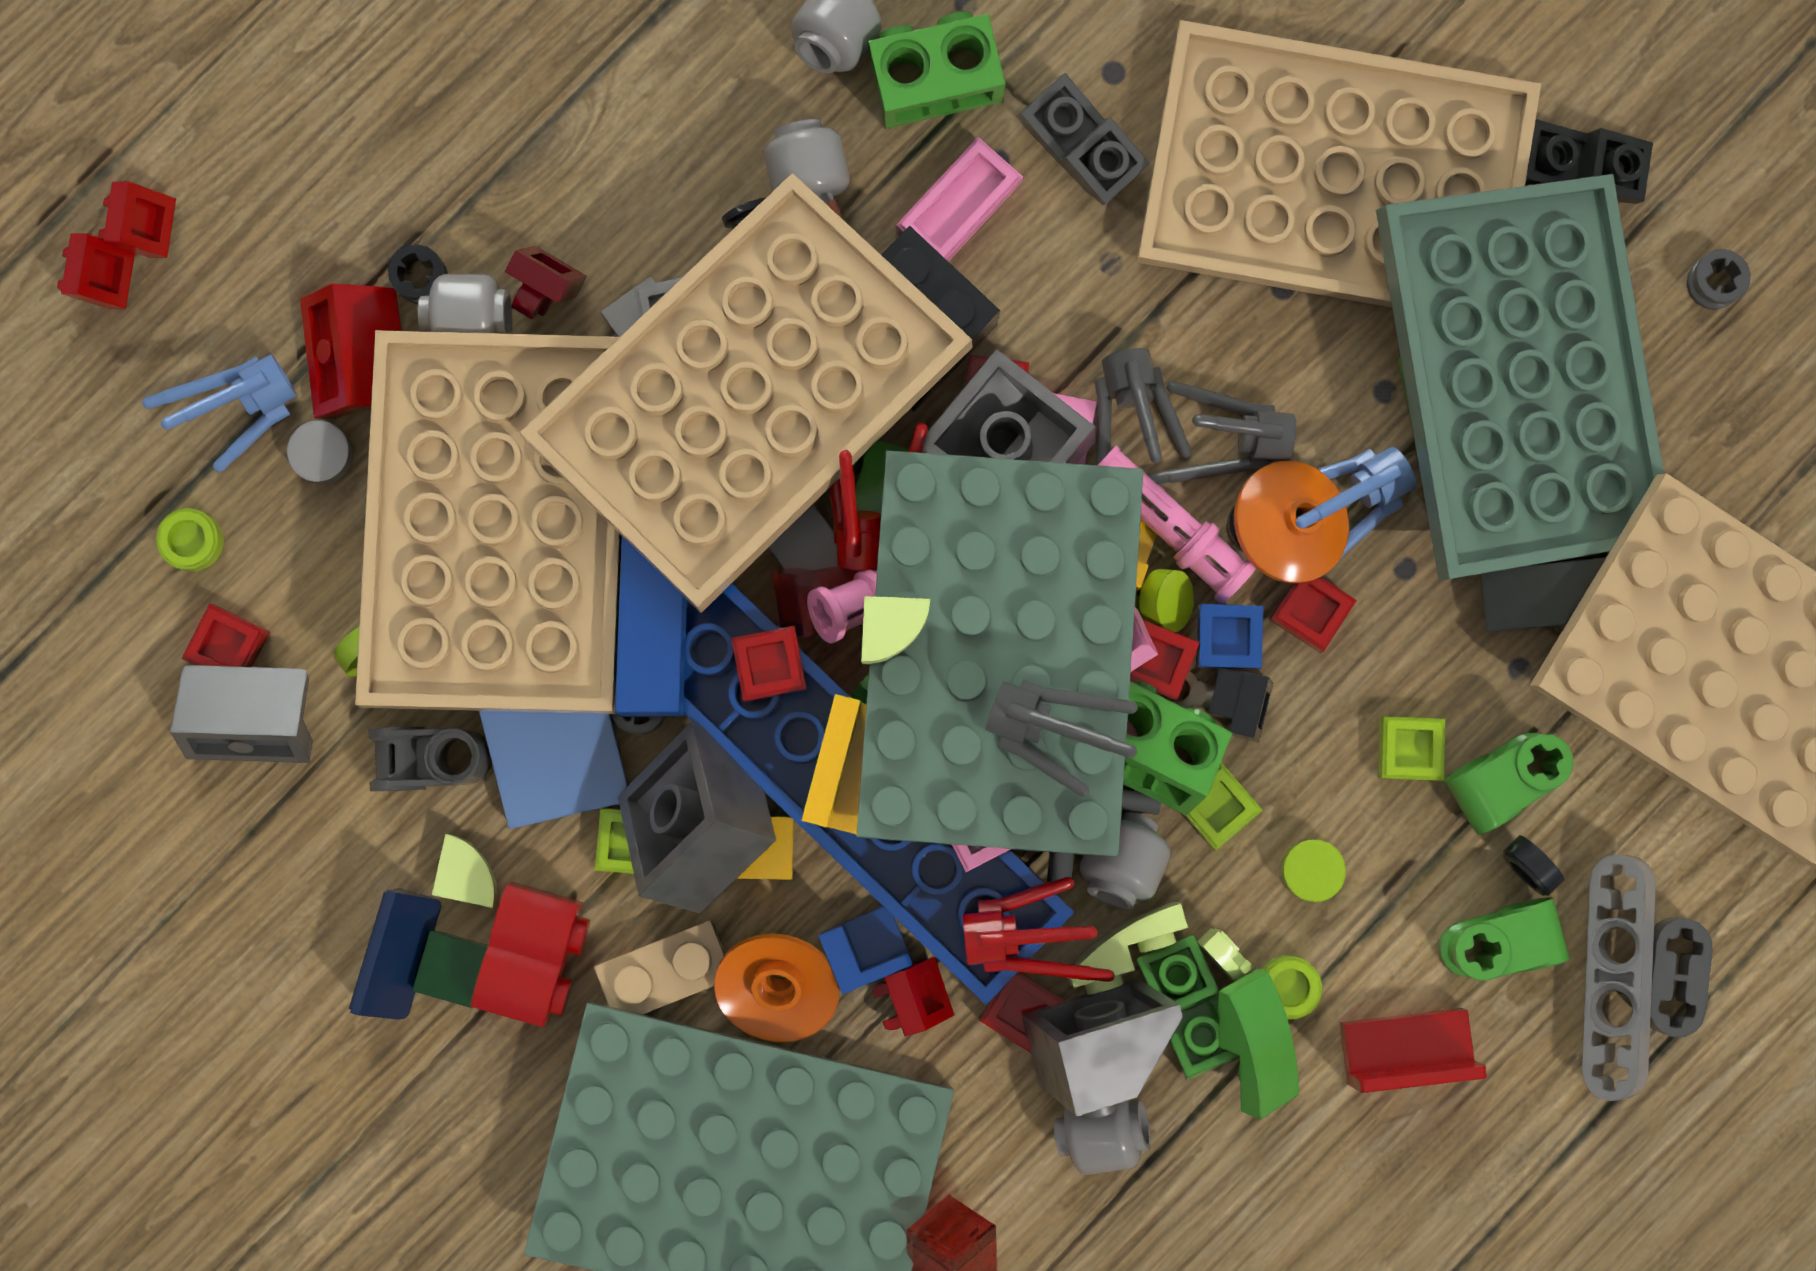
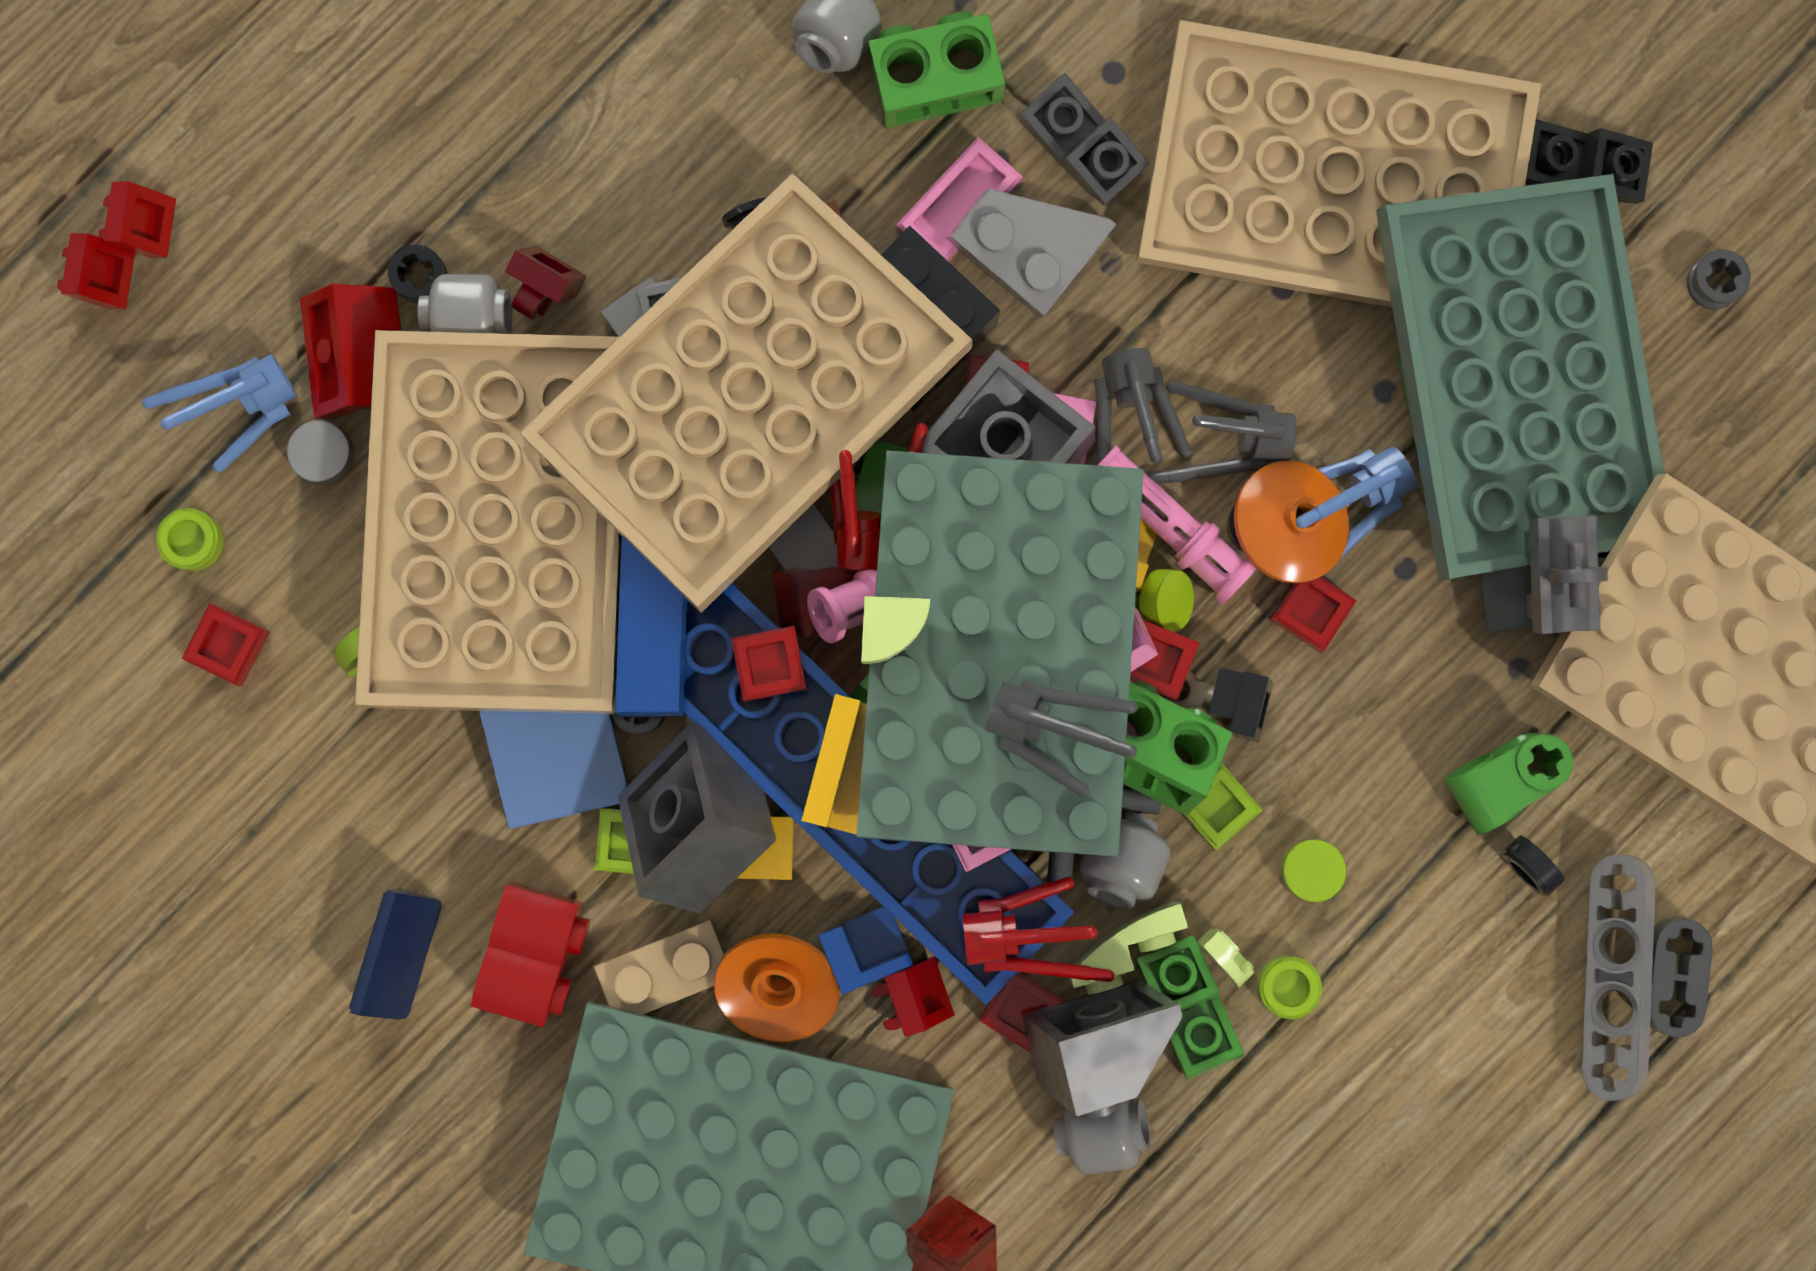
(242, 714): panel -> none
(418, 758): dark grey piece -> none
(450, 968): dark green tile -> none
(464, 874): yellowish green tile -> none
(811, 155): light grey head -> none
(1029, 244): none -> light grey wing
(1229, 636): blue tile -> none
(1258, 1030): bright green slope -> none
(1409, 1051): red panel -> none
(1411, 748): lime tile -> none
(1513, 940): bright green piece -> none
(1564, 574): none -> flat silver hips

